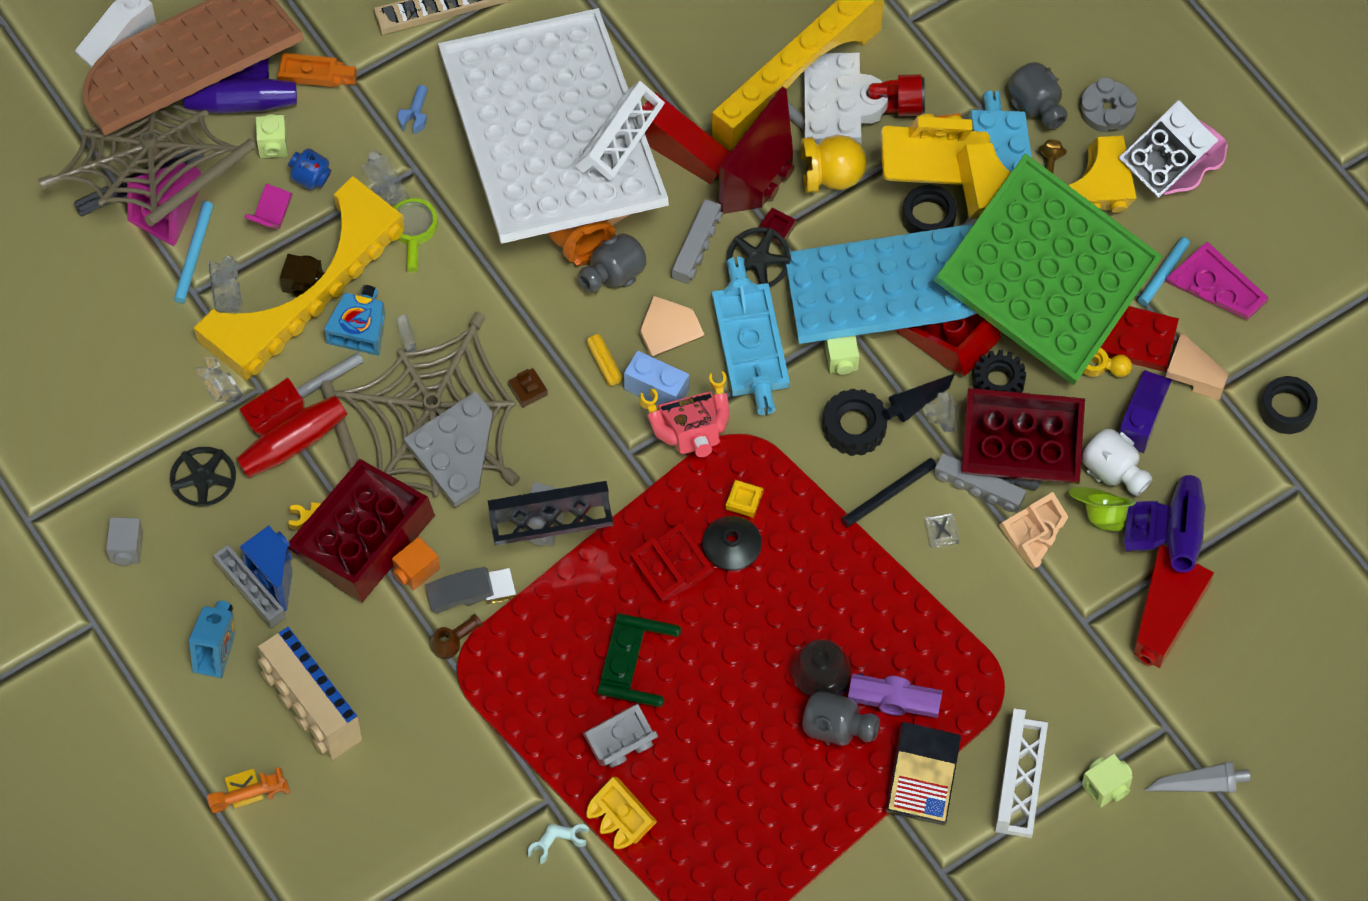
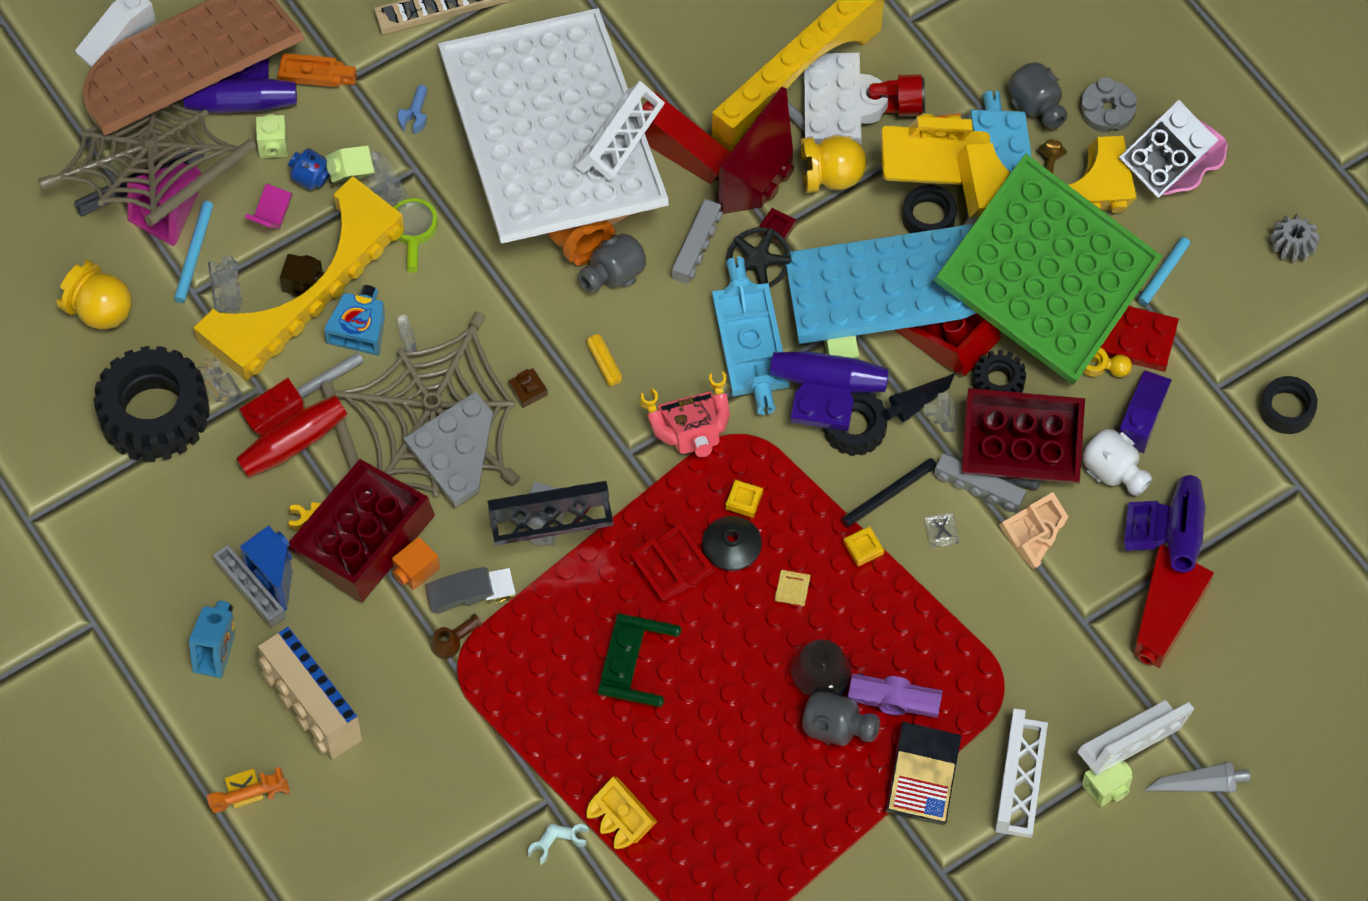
(95, 296): none -> yellow tile
(124, 541): light grey brick -> none
(147, 371): none -> black tyre
(202, 476): pearl dark grey wheel -> none
(348, 163): none -> yellowish green brick
(620, 736): light grey bracket -> none
(647, 373): light blue brick -> none
(668, 326): light nougat slope -> none
(792, 588): none -> clear yellow tile
(826, 385): none -> dark purple plate
(863, 546): none -> yellow tile
(1103, 508): lime piece -> none
(1134, 736): none -> white fence
(1197, 369): light nougat slope -> none
(1218, 281): dark pink wing -> none
(1294, 238): none -> light grey gear

